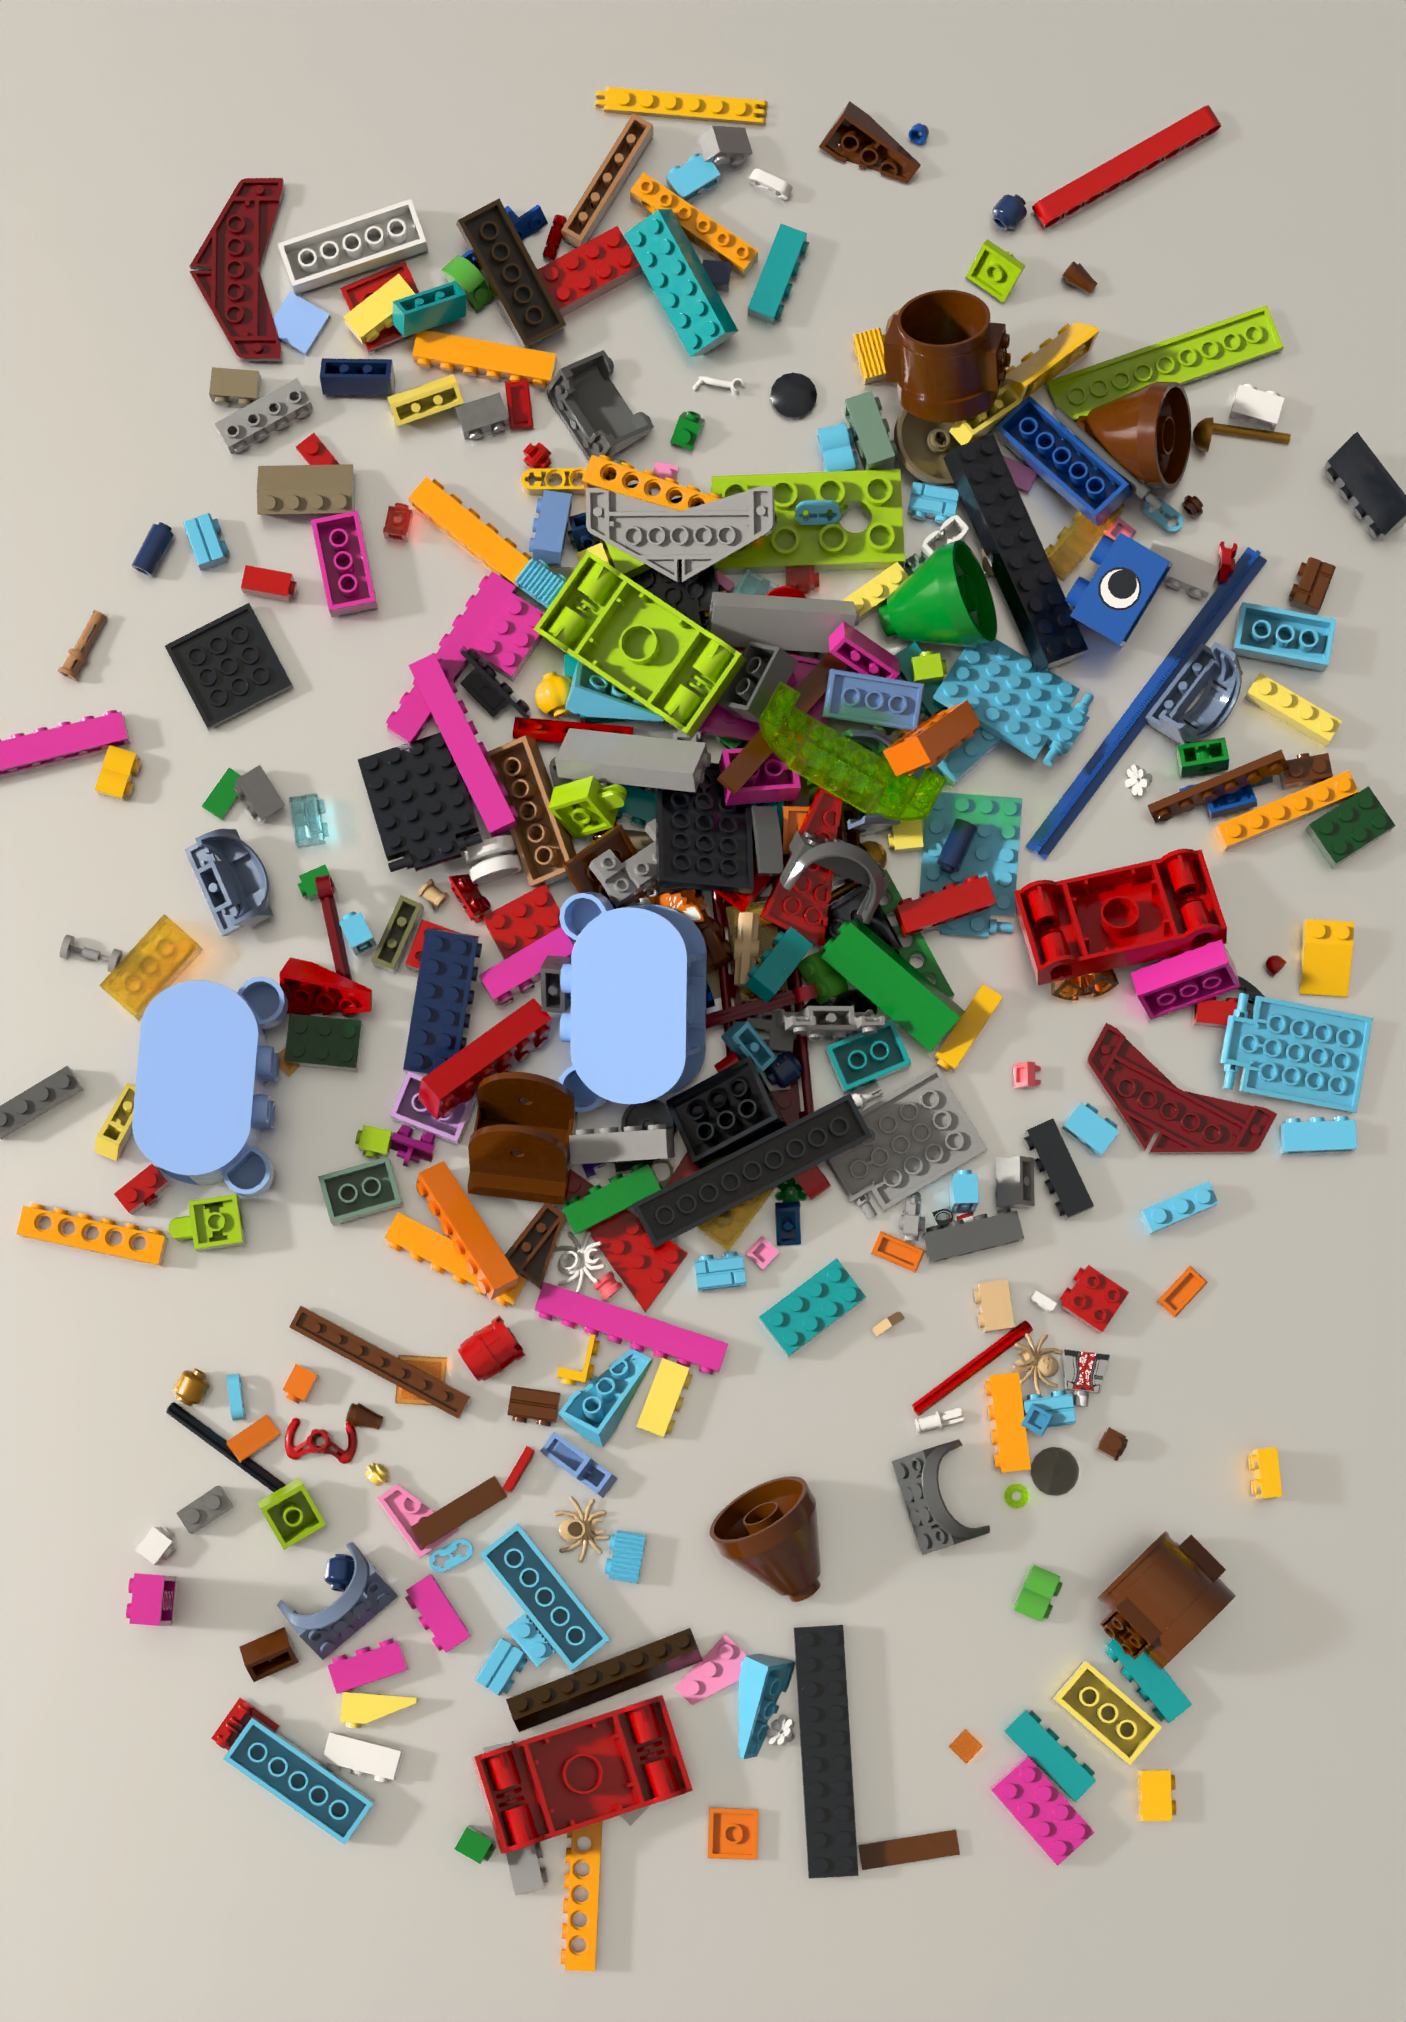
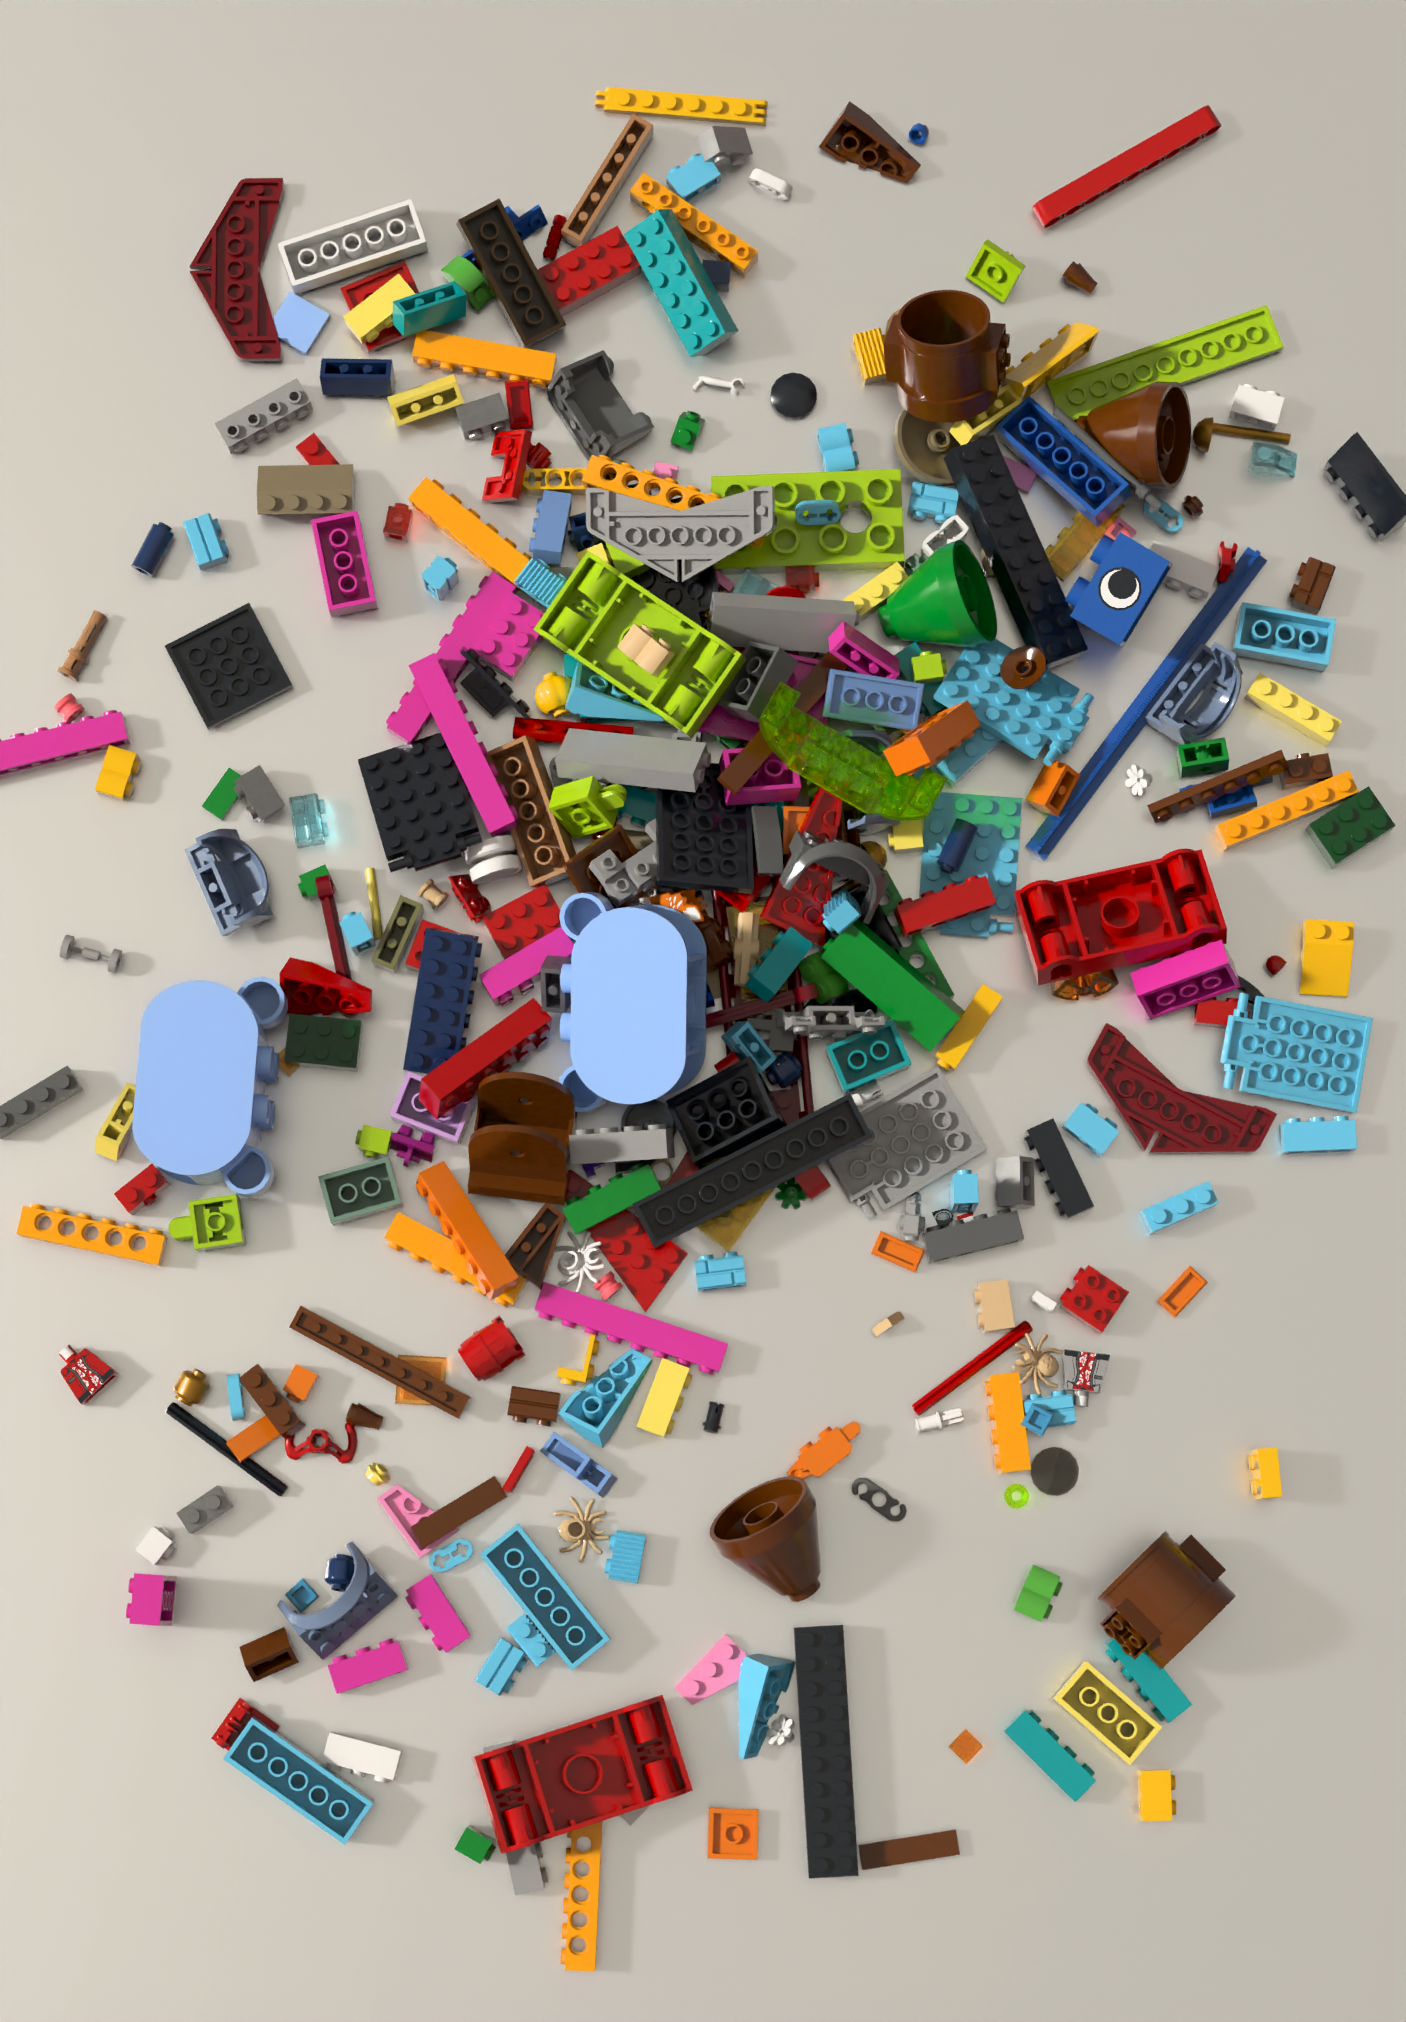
(69, 708): none -> coral wheel
(85, 1373): none -> torso
(151, 966): clear yellow brick -> none
(234, 386): dark tan brick -> none
(268, 583): red brick -> none
(271, 1401): none -> reddish brown brick
(291, 1513): lime brick -> none
(302, 1595): none -> dark azure tile
(366, 1707): light yellow slope -> none
(374, 903): none -> light yellow bar
(440, 577): none -> medium azure brick
(514, 447): none -> red plate
(604, 1680): dark brown brick -> none
(646, 650): none -> tan brick
(713, 1418): none -> black pin
(762, 1253): bright pink plate -> none
(777, 274): teal brick -> none
(787, 1223): dark blue slope -> none
(812, 1307): teal brick -> none
(826, 1452): none -> orange hinge
(841, 911): none -> medium azure brick
(870, 432): sand green brick -> none
(884, 1510): none -> dark grey piece
(921, 1492): dark grey piece -> none
(1009, 211): dark blue head -> none
(1020, 660): none -> reddish brown dish
(1025, 1075): coral tile -> none
(1042, 1810): dark pink brick -> none
(1052, 788): none -> orange brick
(1112, 1444): reddish brown brick -> none
(1271, 460): none -> clear light blue slope

